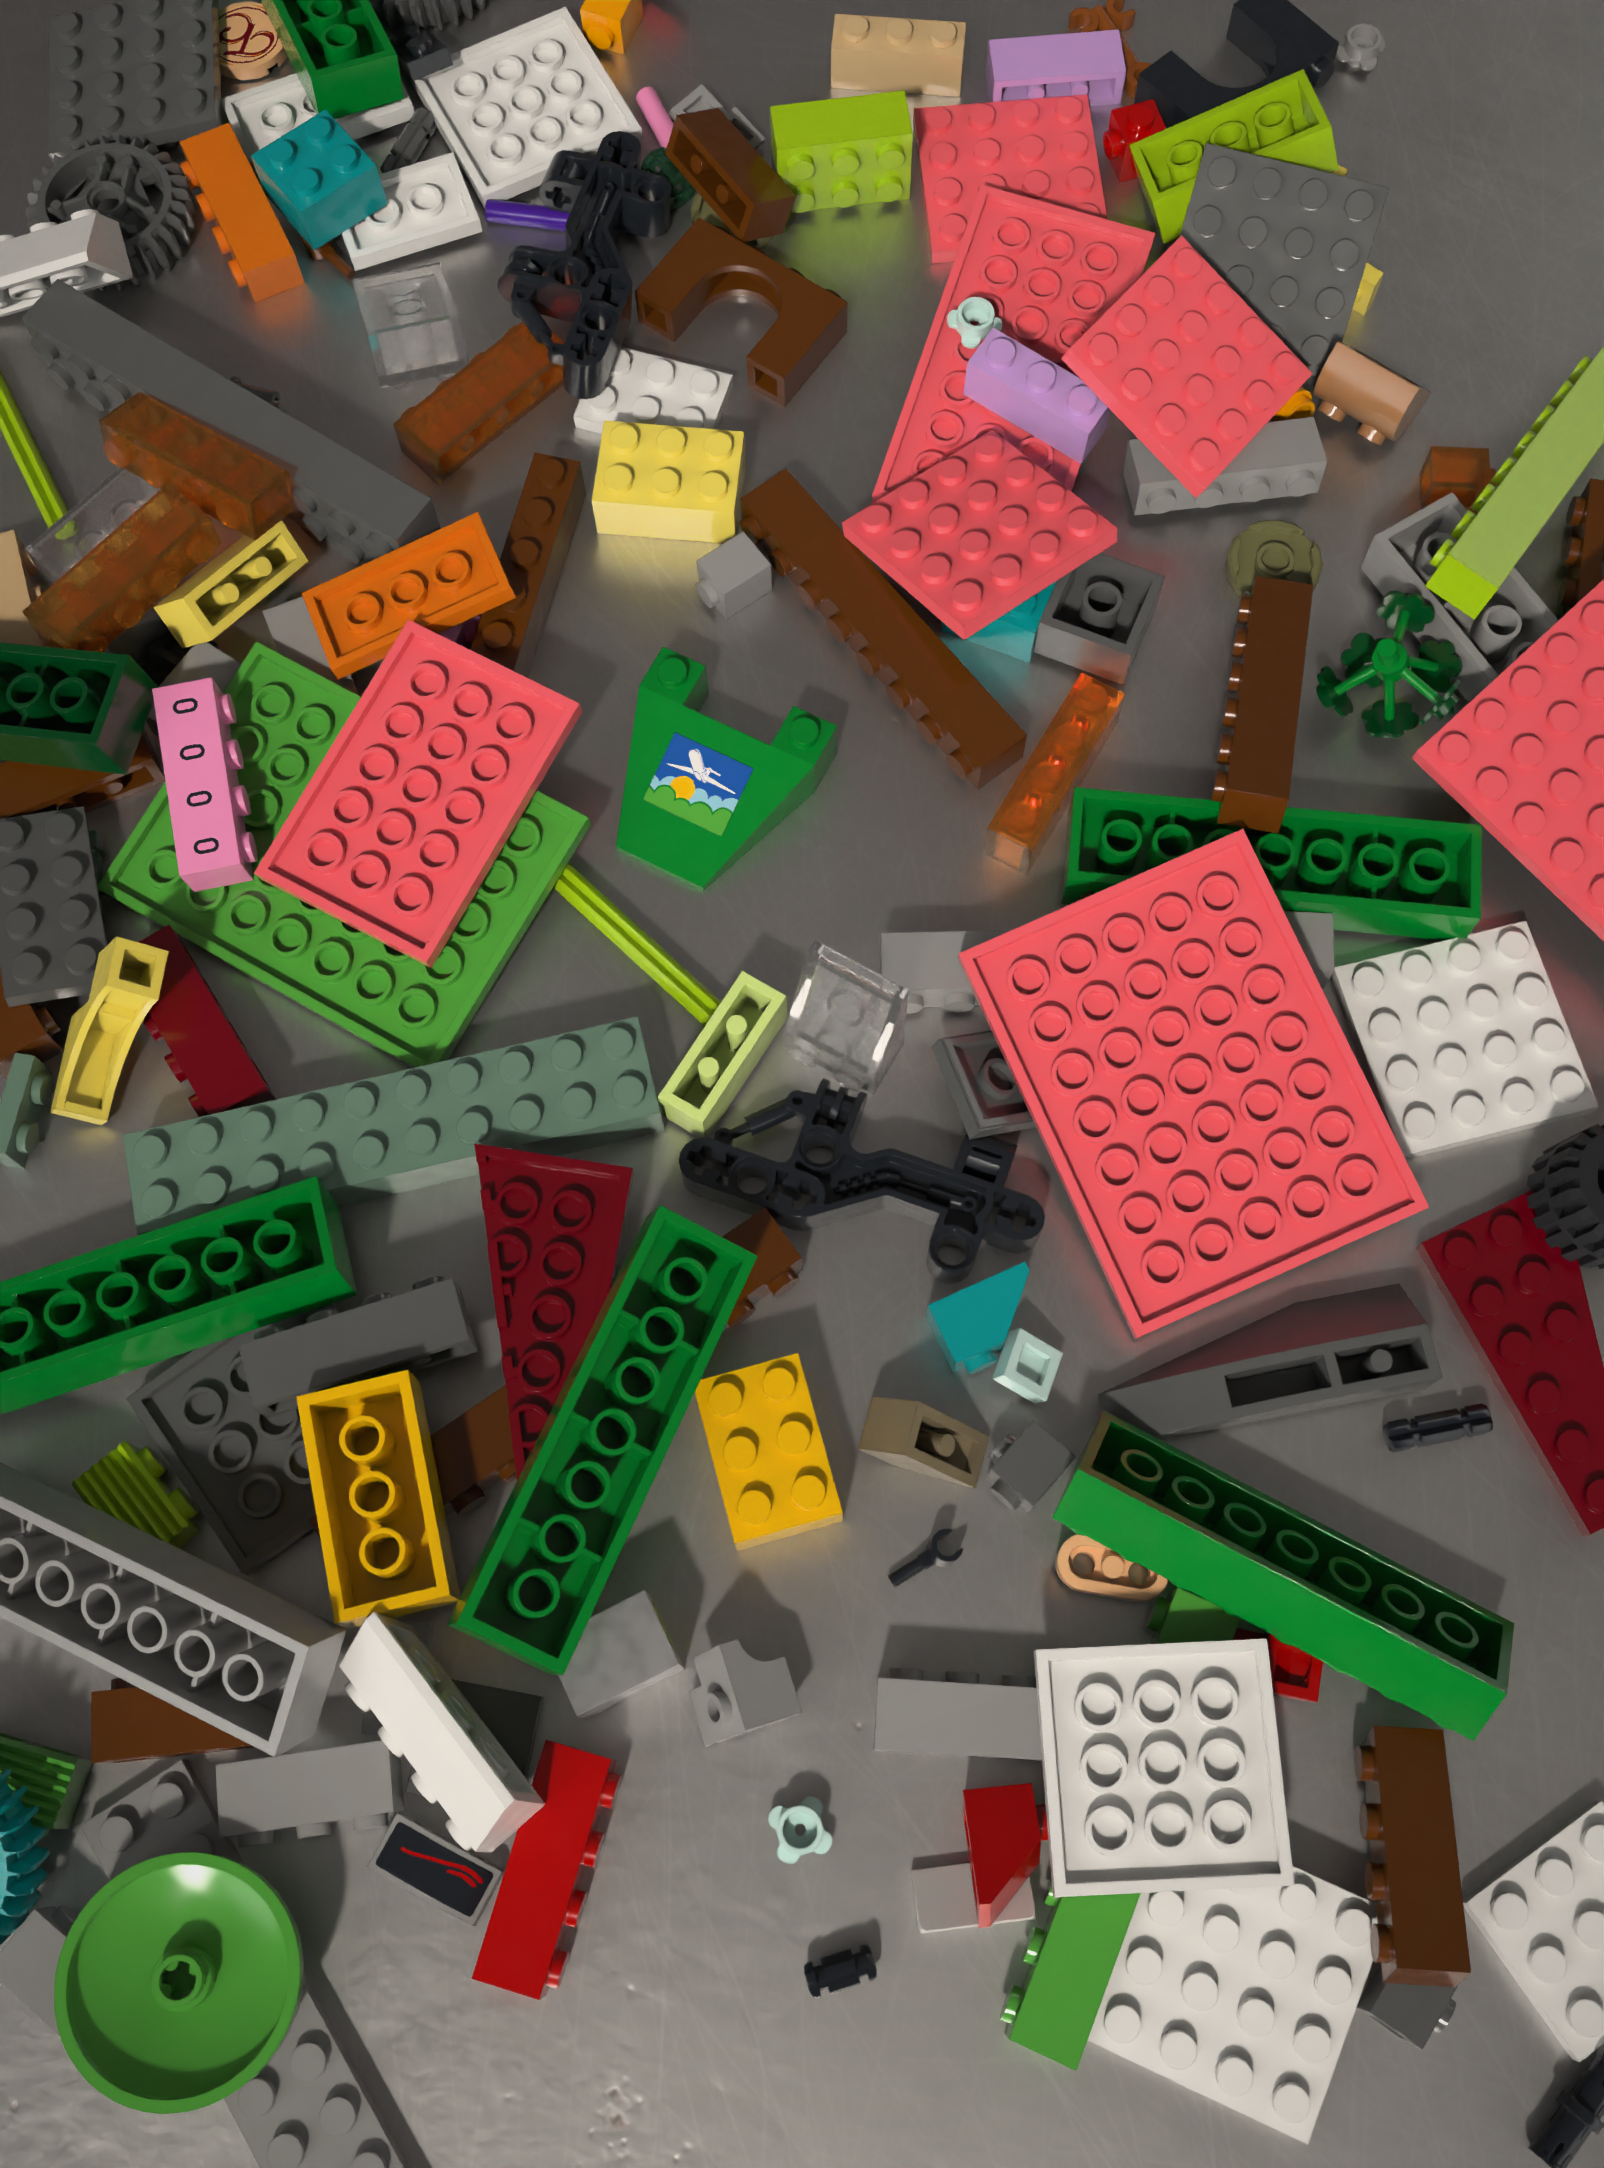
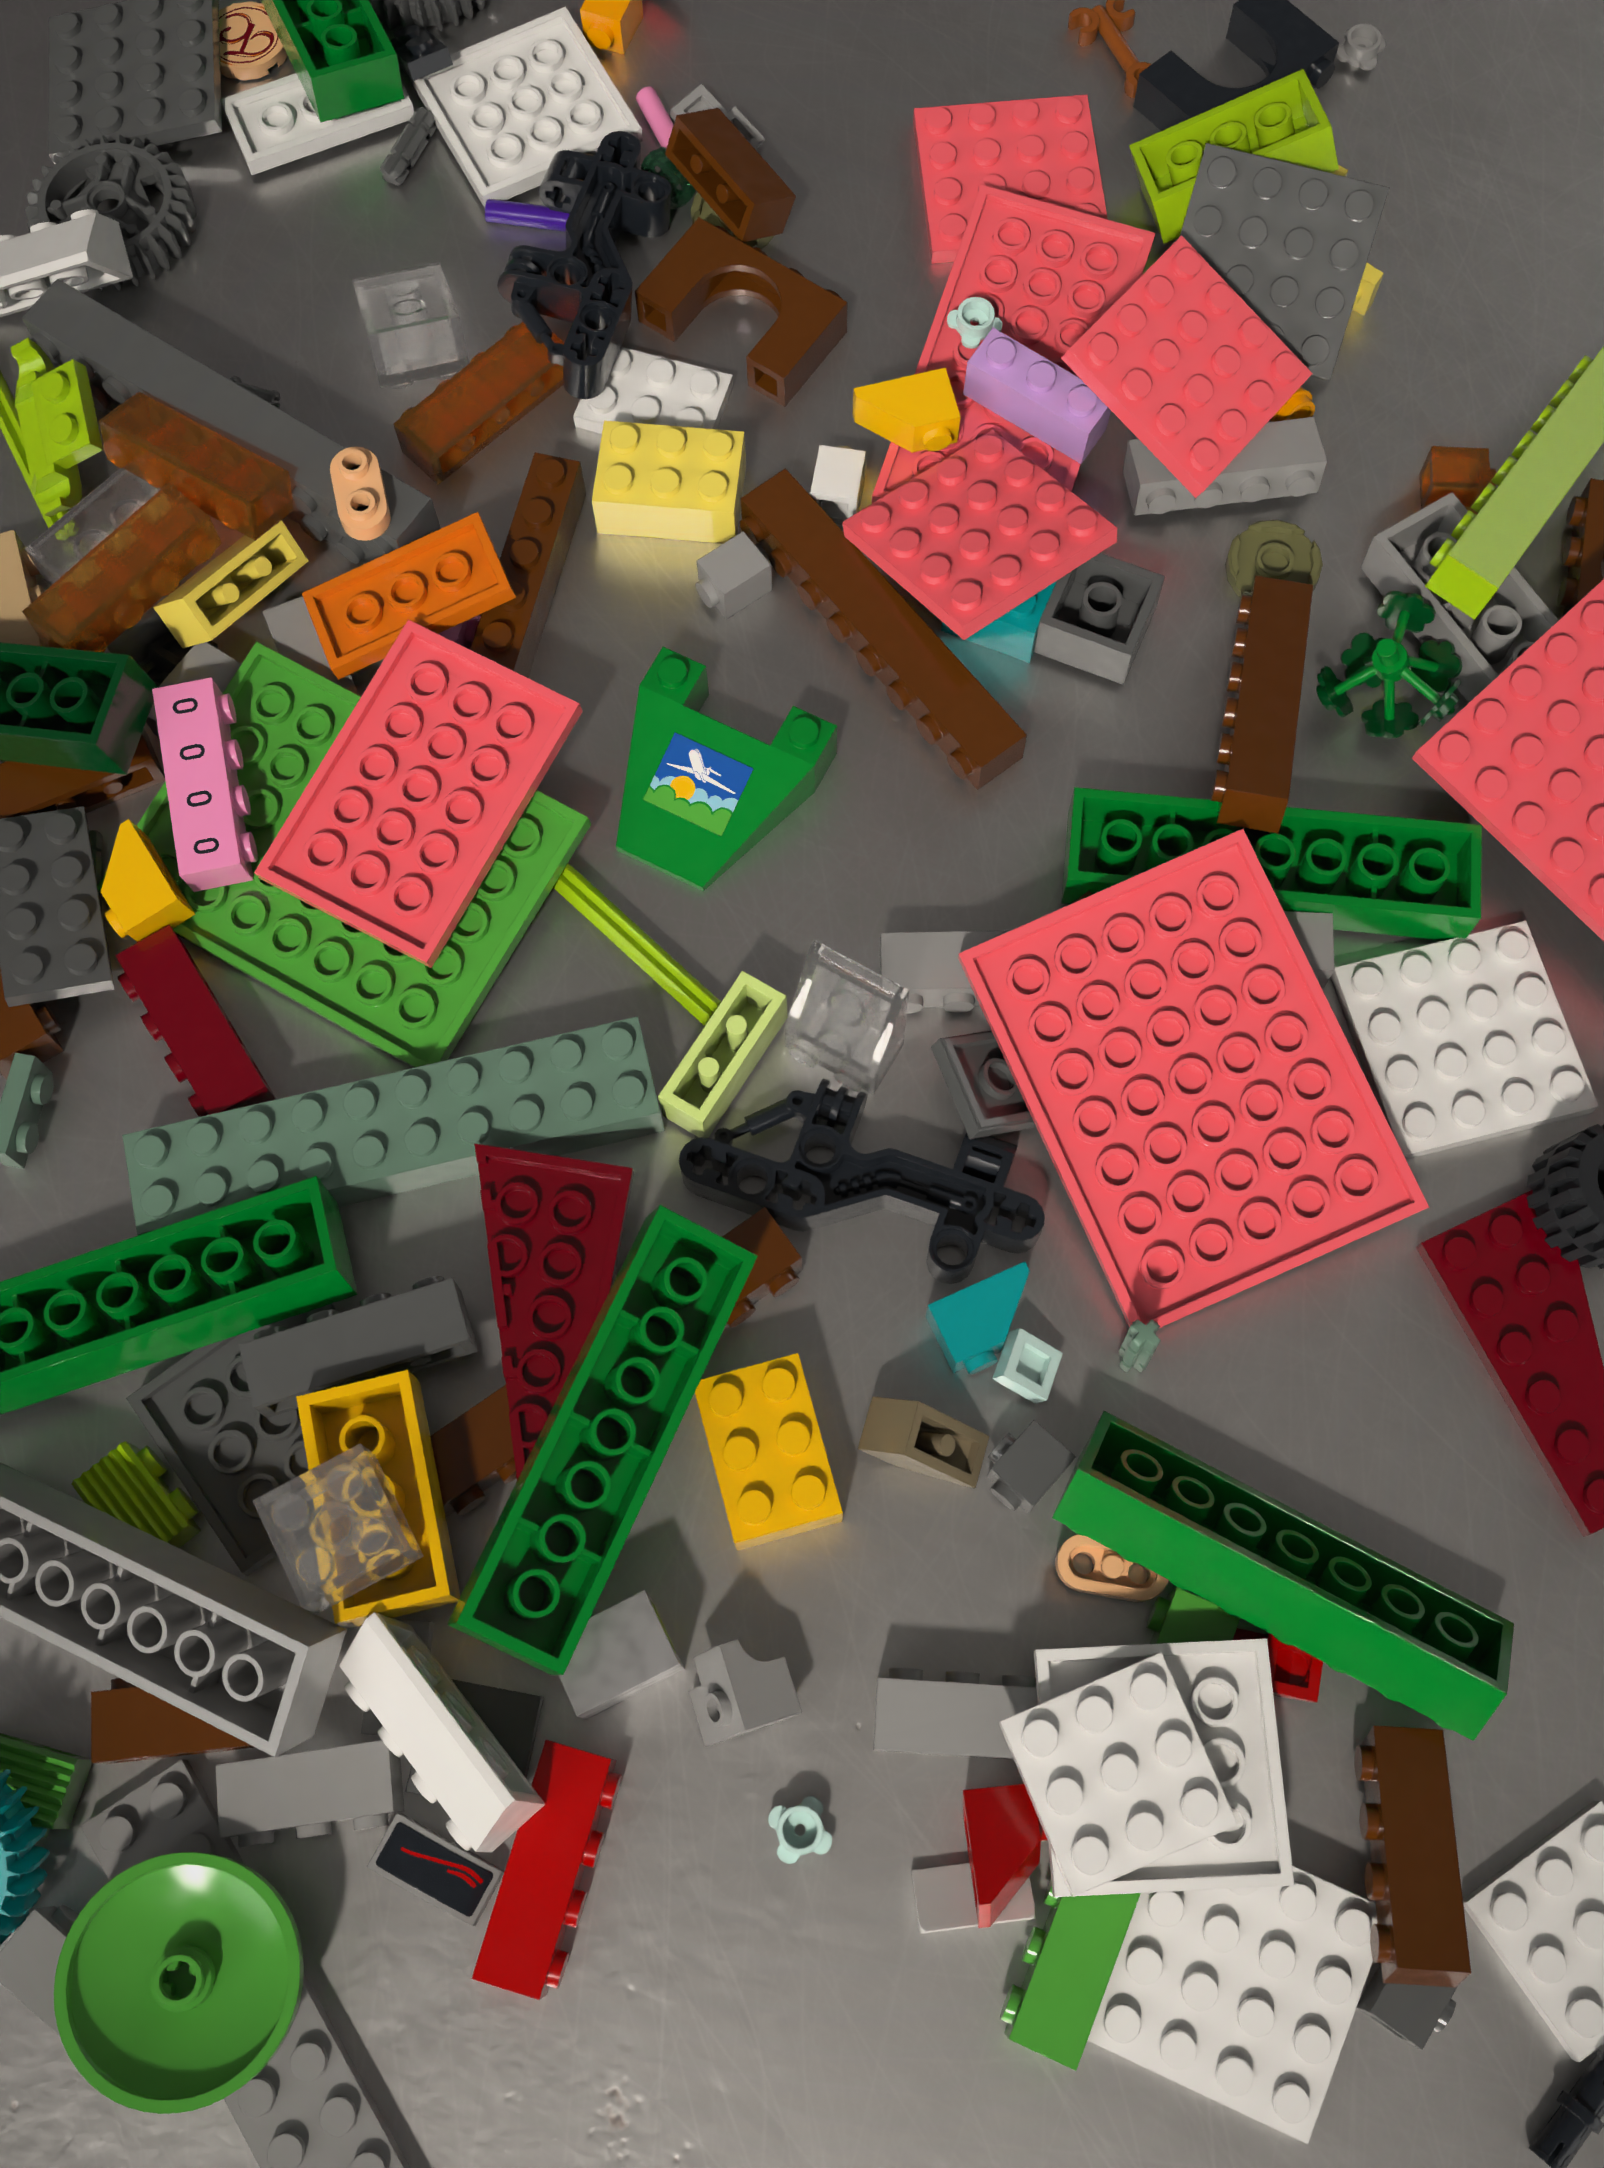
(55, 425): none -> lime plate
(103, 1029): light yellow arch -> none
(141, 887): none -> yellow slope
(242, 213): orange brick -> none
(319, 179): teal brick -> none
(328, 253): reddish brown hand -> none
(337, 1529): none -> clear brick
(360, 489): none -> light nougat plate
(423, 210): white plate -> none
(839, 481): none -> white brick
(840, 1971): black piece -> none
(843, 150): lime brick -> none
(897, 55): tan brick -> none
(910, 410): none -> yellow slope
(925, 1560): black hand -> none
(1052, 772): clear orange brick -> none
(1057, 67): lavender brick -> none
(1117, 1774): none -> white plate
(1126, 127): red brick -> none
(1139, 1345): none -> sand green axle
(1286, 1365): dark grey wedge -> none
(1368, 393): medium nougat brick -> none
(1437, 1427): black axle -> none

